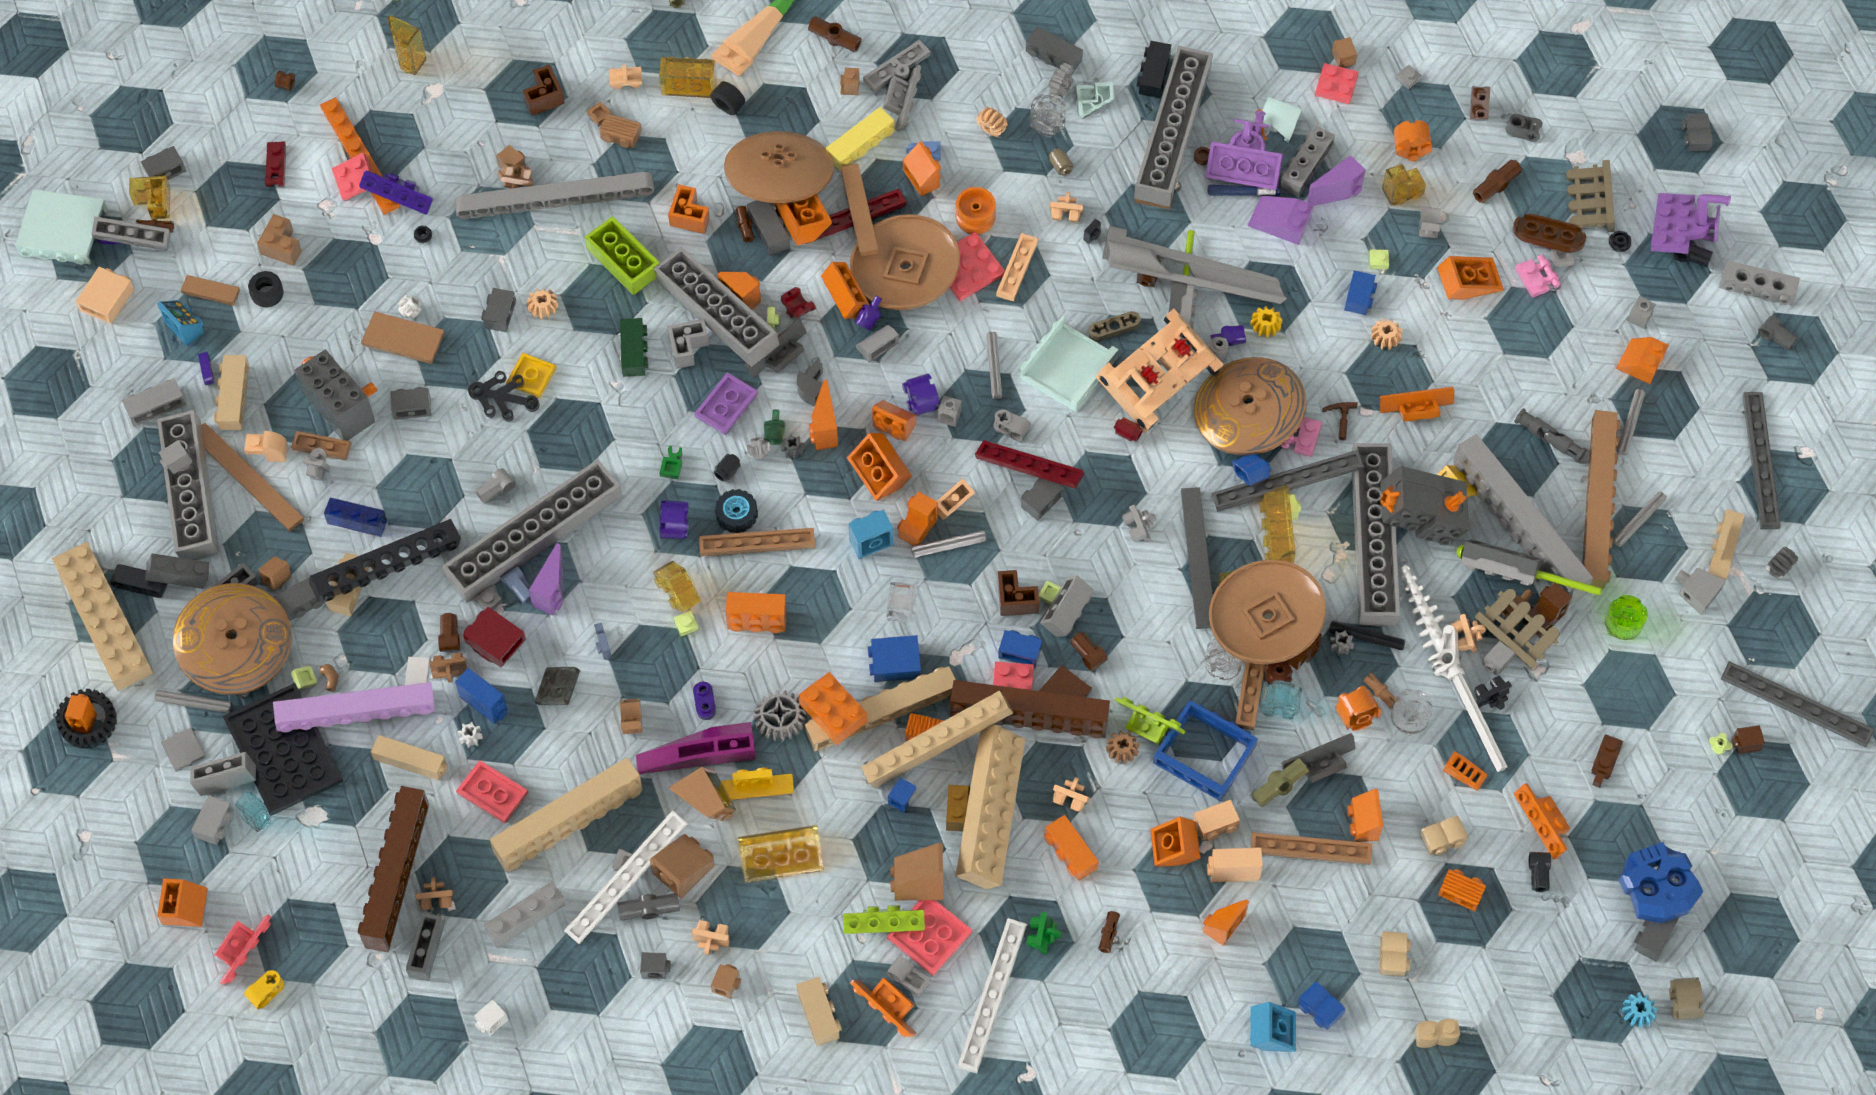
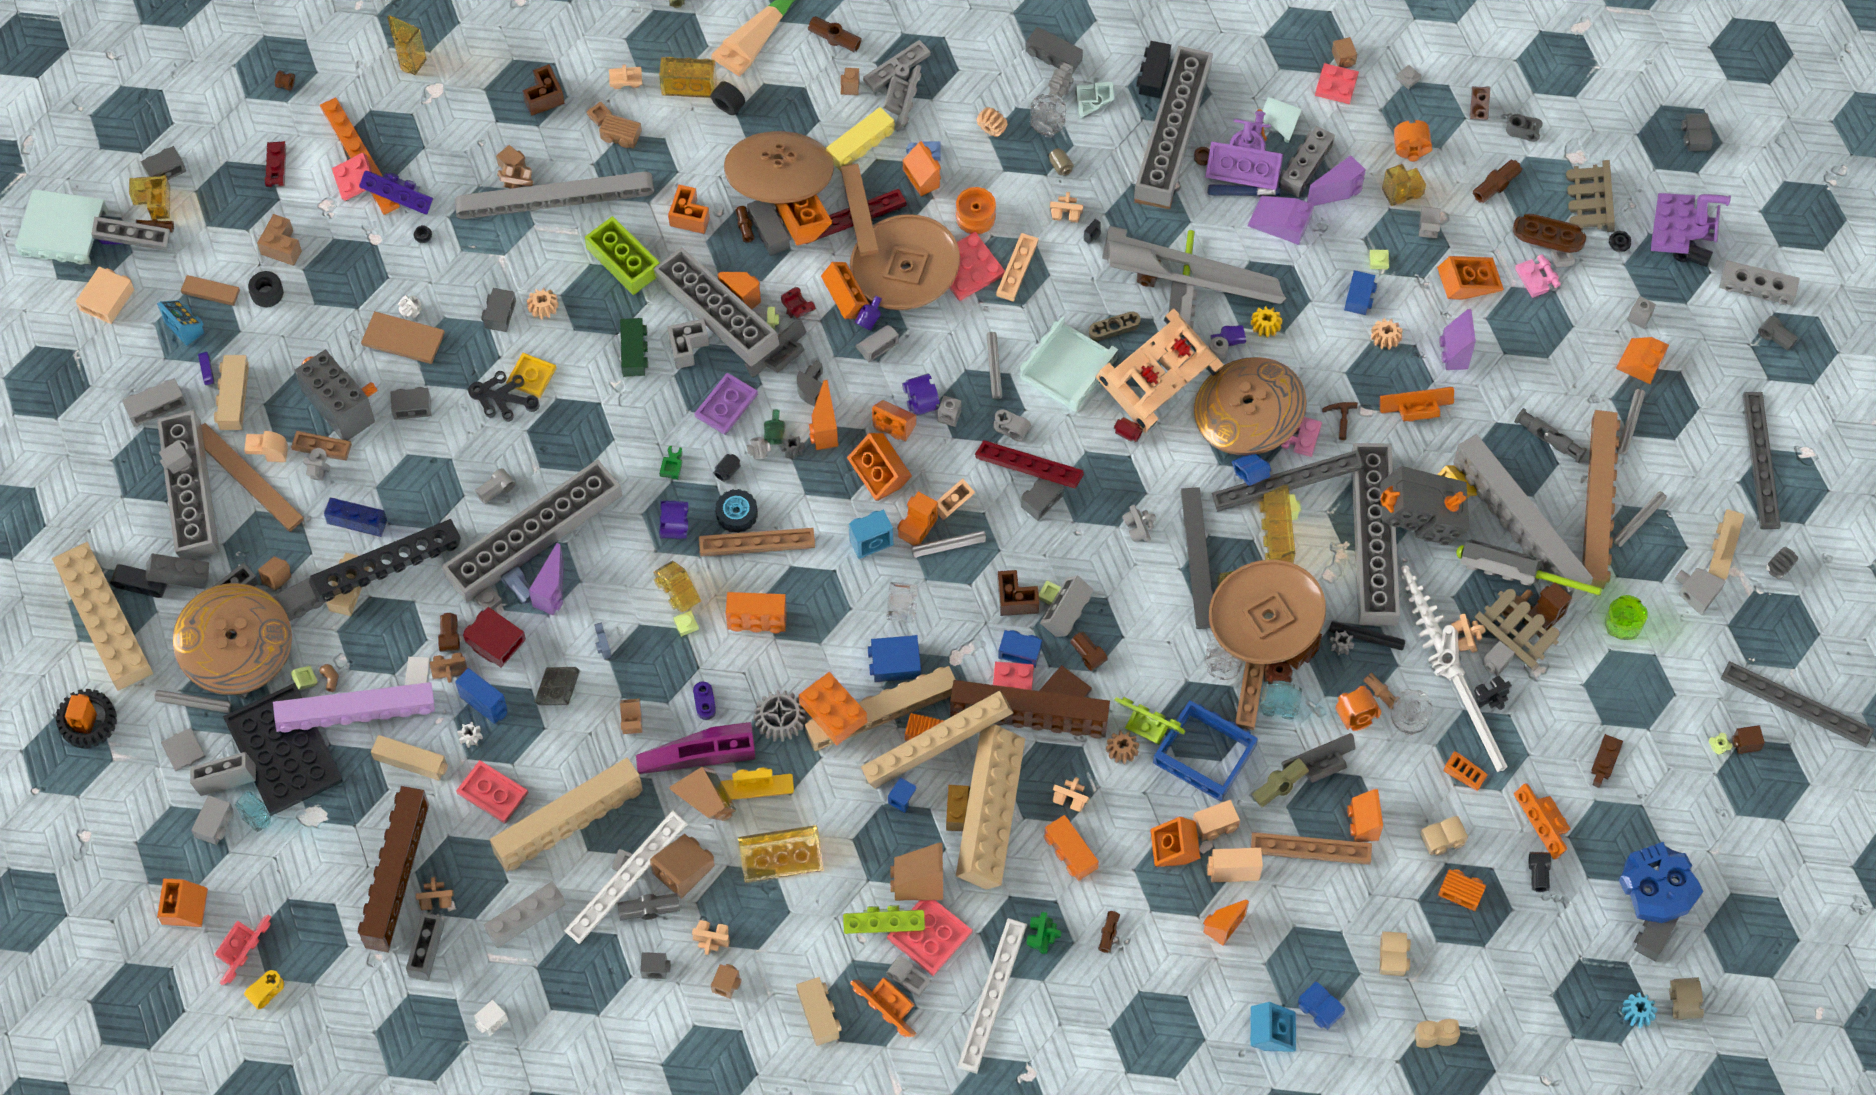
(1458, 342): none -> medium lavender slope

